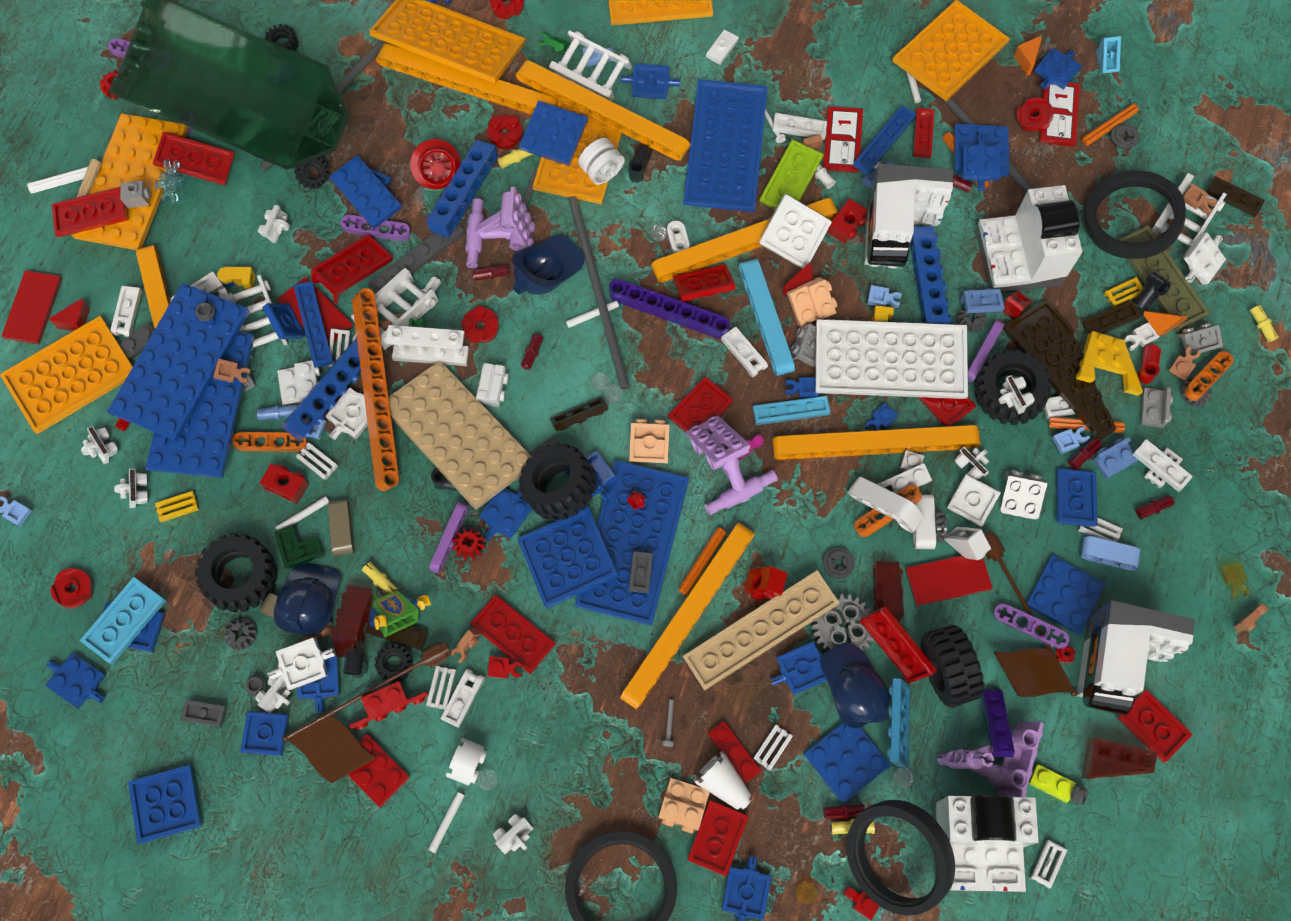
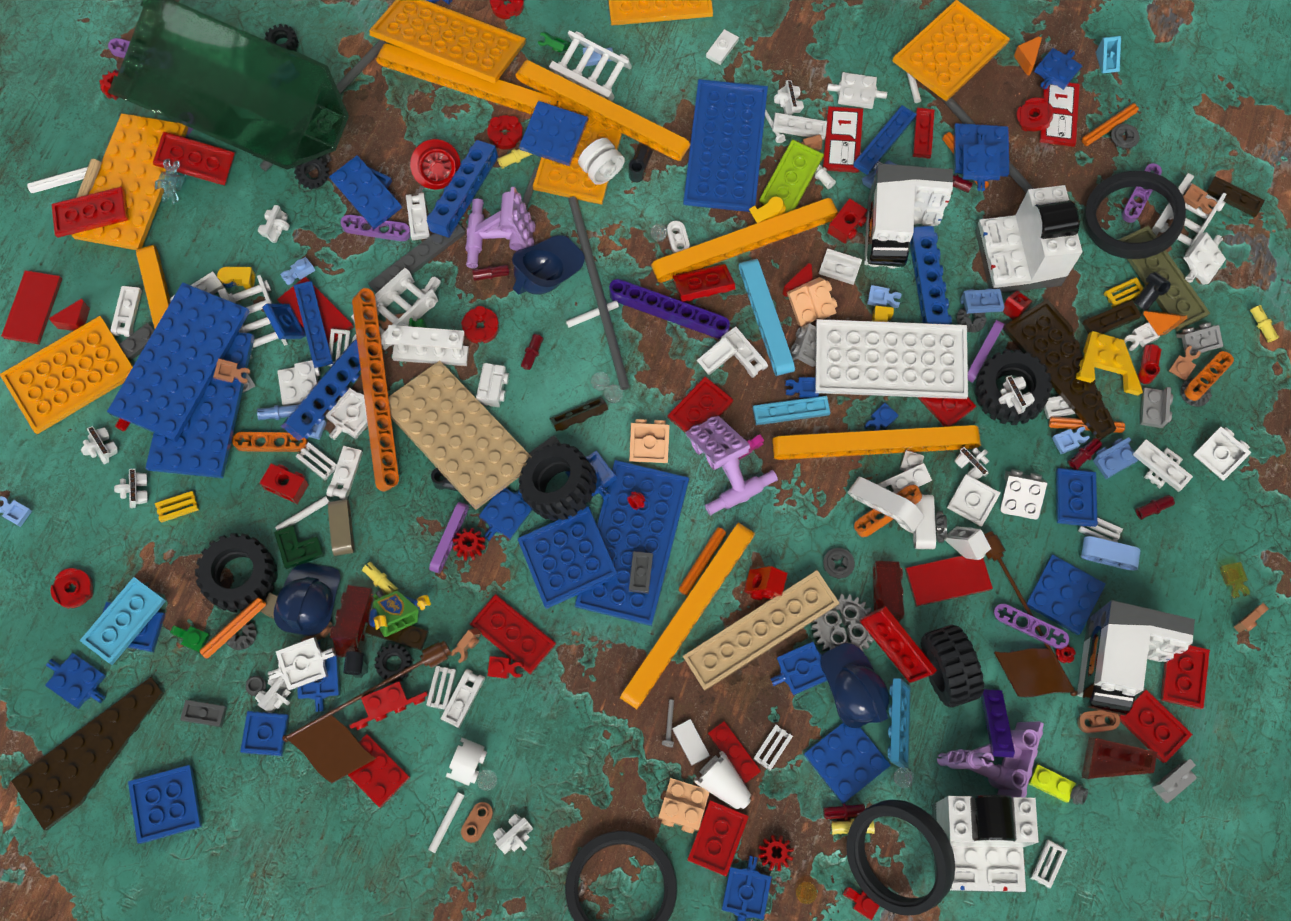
(69, 772): none -> dark brown wing
(135, 194): light grey brick -> none
(192, 639): none -> green plate
(205, 311): dark grey plate -> none
(233, 627): none -> orange axle
(299, 269): none -> light blue plate
(345, 472): none -> white plate
(350, 266): red plate -> none
(417, 216): none -> white plate
(477, 822): none -> nougat plate
(650, 81): blue plate -> none
(690, 742): none -> white tile
(717, 355): none -> white tile
(768, 851): none -> red gear
(772, 209): none -> yellow leg
(787, 98): none -> white hips
(794, 231): white plate -> none
(840, 266): none -> white plate
(857, 90): none -> white plate
(1097, 721): none -> nougat plate
(1143, 193): none -> medium lavender beam
(1175, 781): none -> light grey bracket
(1186, 678): none -> red plate
(1222, 453): none -> white plate

